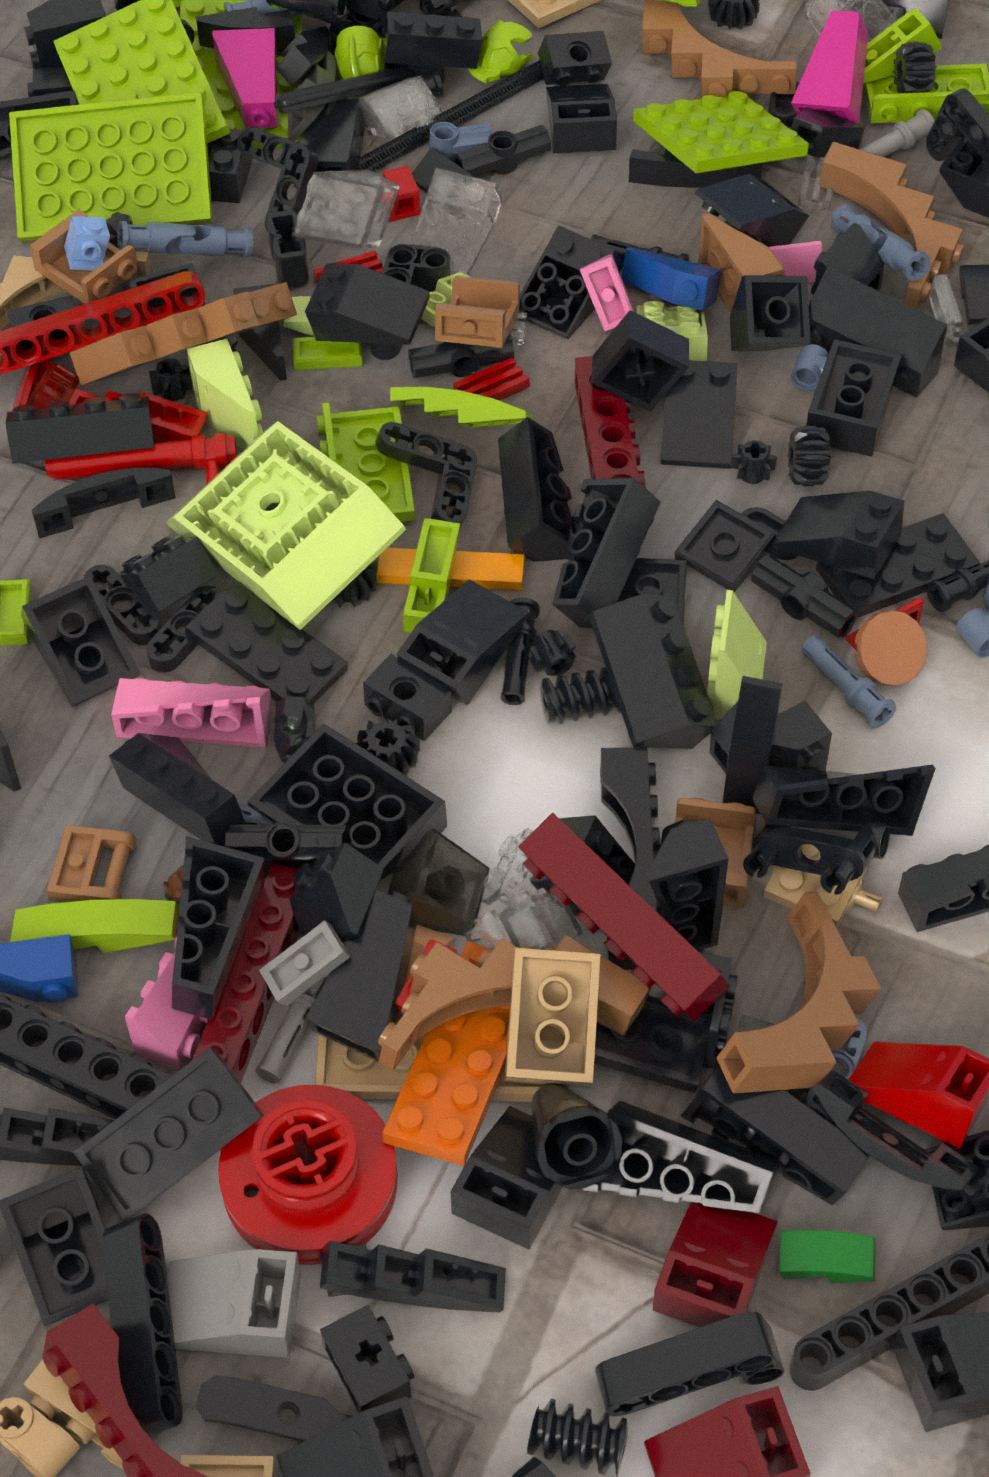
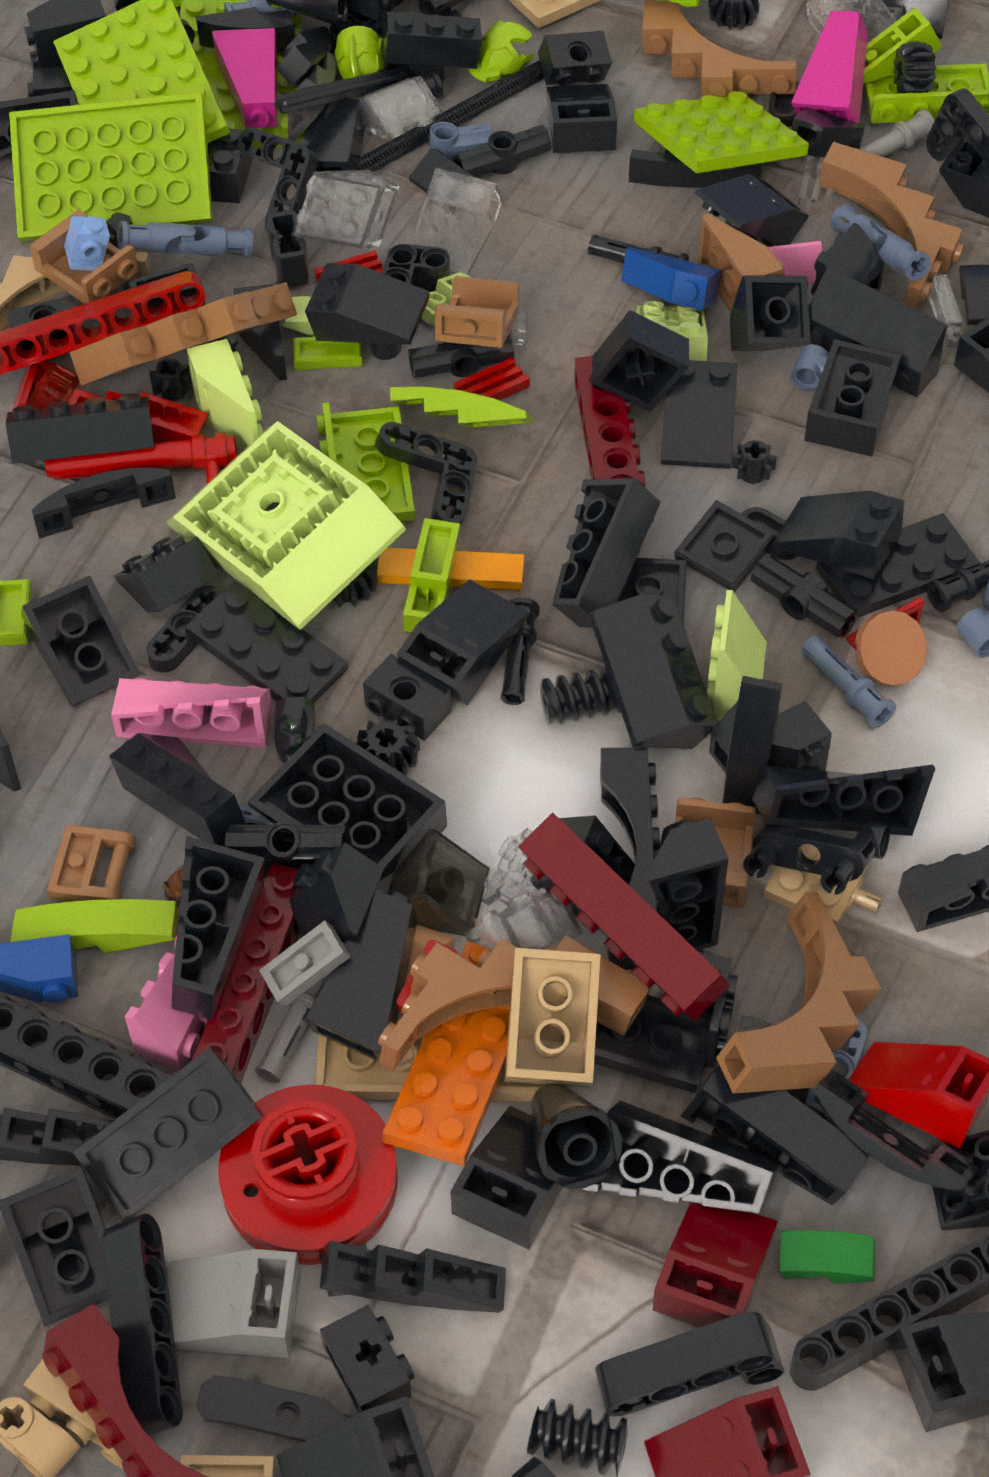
(125, 619): black beam -> none
(408, 196): red brick -> none
(535, 493): black wedge -> none
(552, 652): black gear -> none
(556, 290): black slope -> none
(607, 291): bright pink slope -> none
(809, 456): black gear -> none

